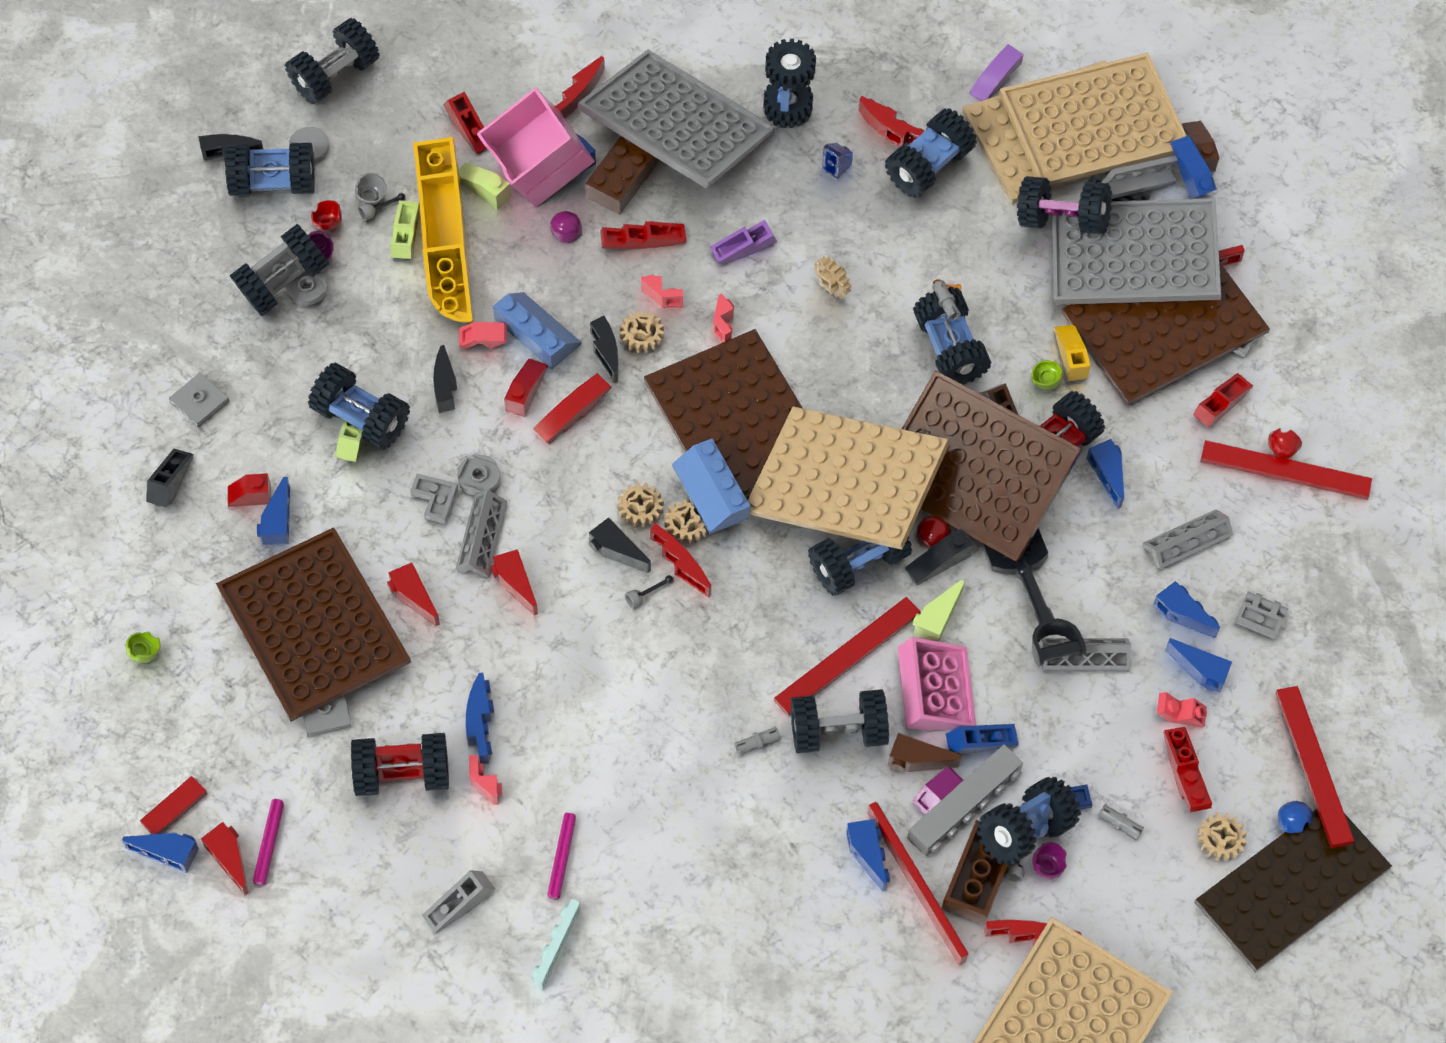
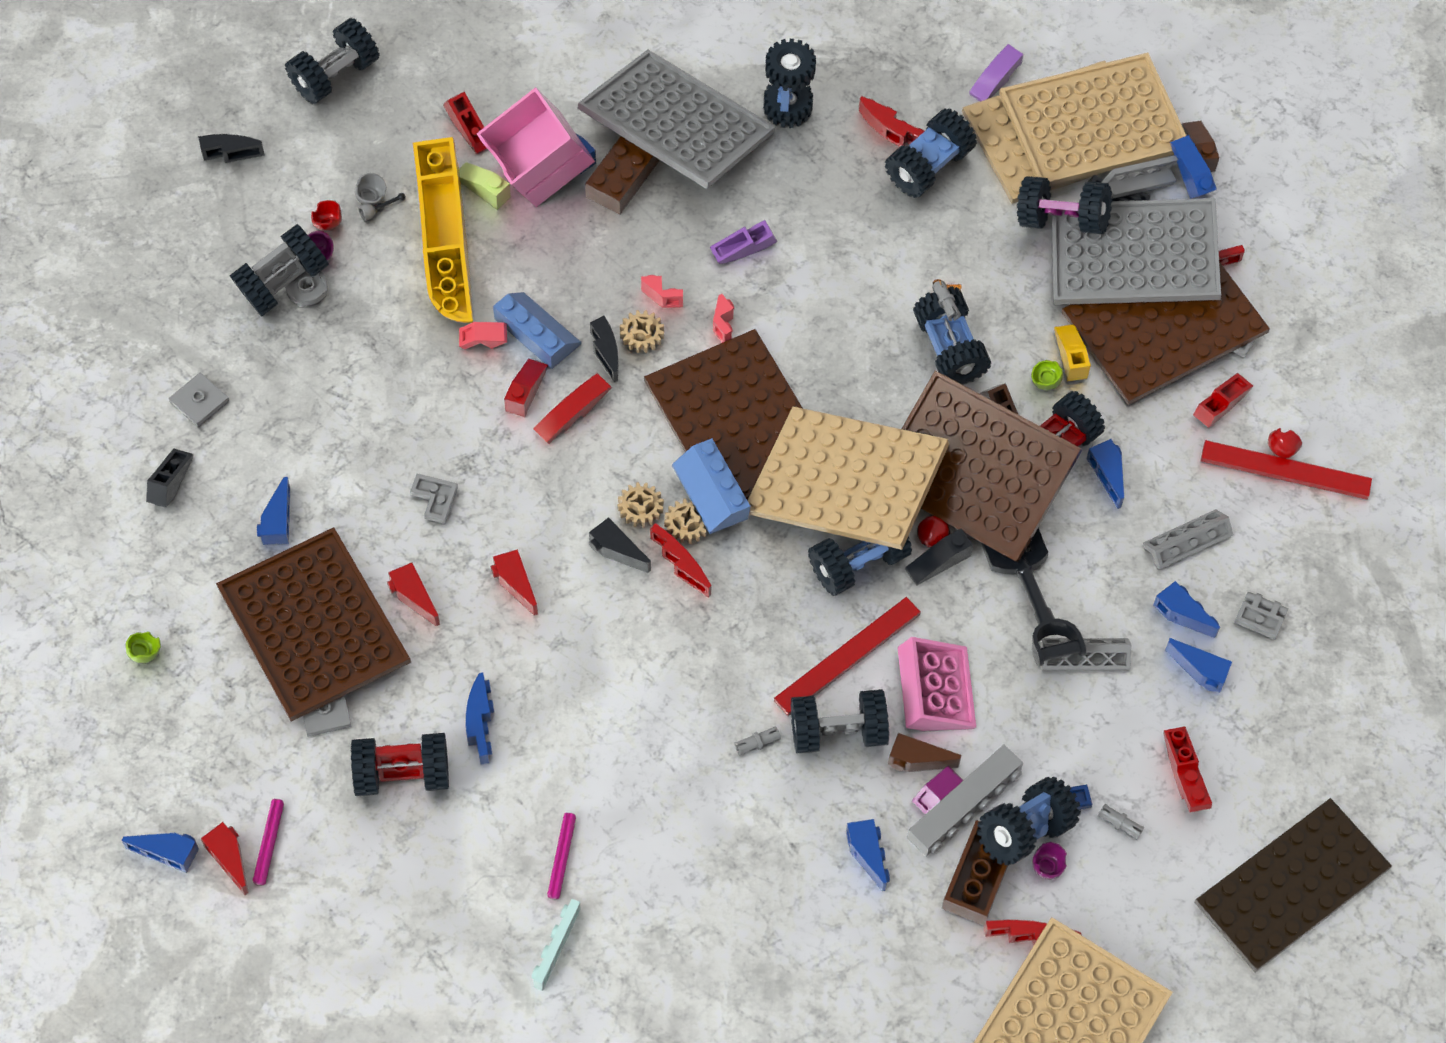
(173, 806): red tile -> none
(250, 490): red slope -> none
(270, 169): plate -> none
(316, 137): light grey tile -> none
(348, 442): yellowish green slope -> none
(378, 418): black plate -> none
(404, 229): yellowish green slope -> none
(444, 381): black slope -> none
(459, 900): light grey slope -> none
(473, 466): light grey plate -> none
(477, 529): light grey fence -> none
(485, 784): coral slope -> none
(566, 226): magenta hair -> none
(582, 86): red slope -> none
(635, 598): hinge -> none
(643, 236): red slope -> none
(832, 277): tan gear -> none
(836, 159): clear blue slope -> none
(918, 884): red tile -> none
(937, 613): yellowish green slope -> none
(981, 738): blue slope -> none
(1015, 872): light grey hinge -> none
(1184, 712): coral slope -> none
(1231, 835): tan gear -> none
(1293, 816): blue hair -> none
(1314, 767): red tile -> none

